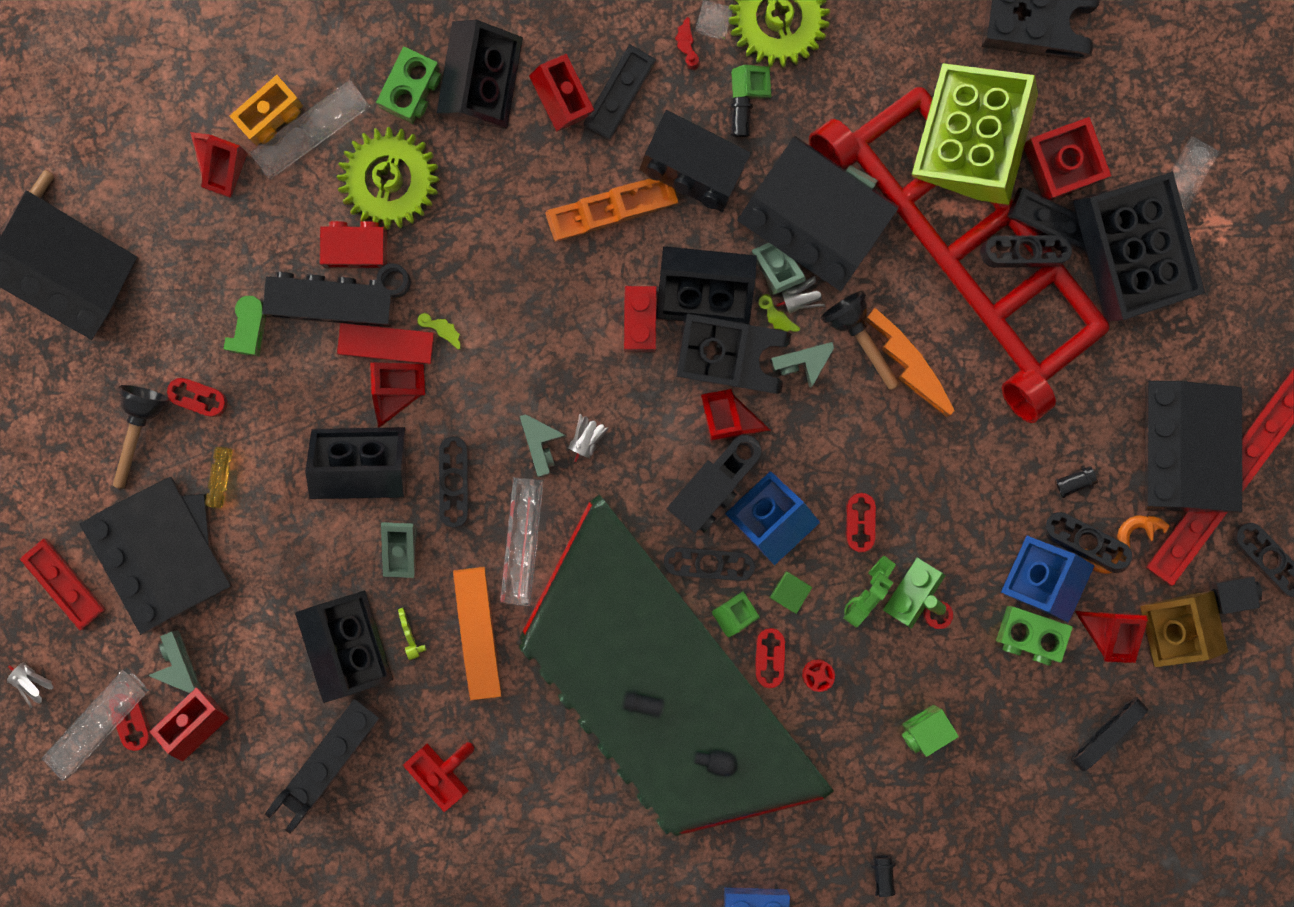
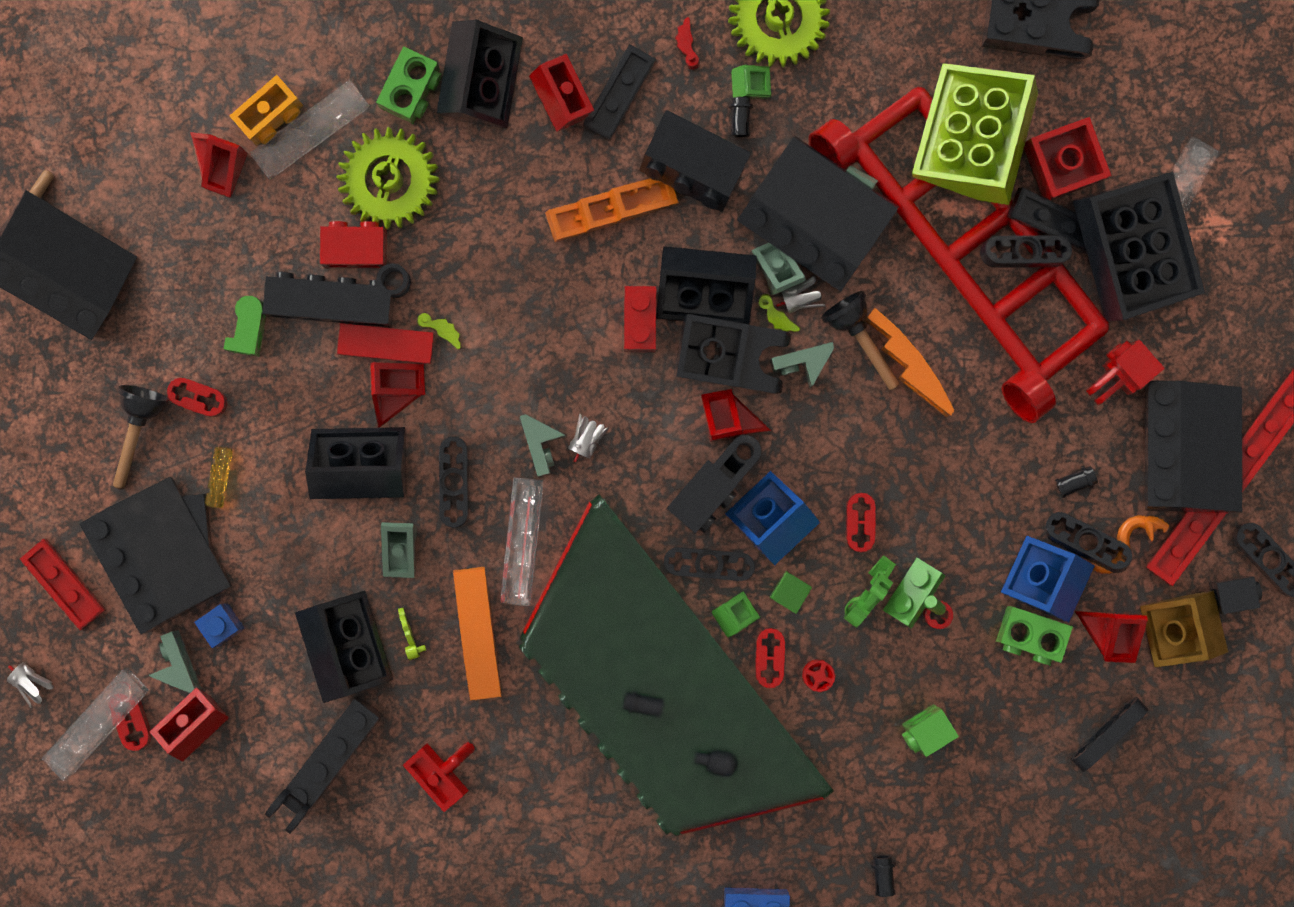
(219, 625): none -> blue brick
(713, 20): clear plate -> none
(1130, 368): none -> red brick

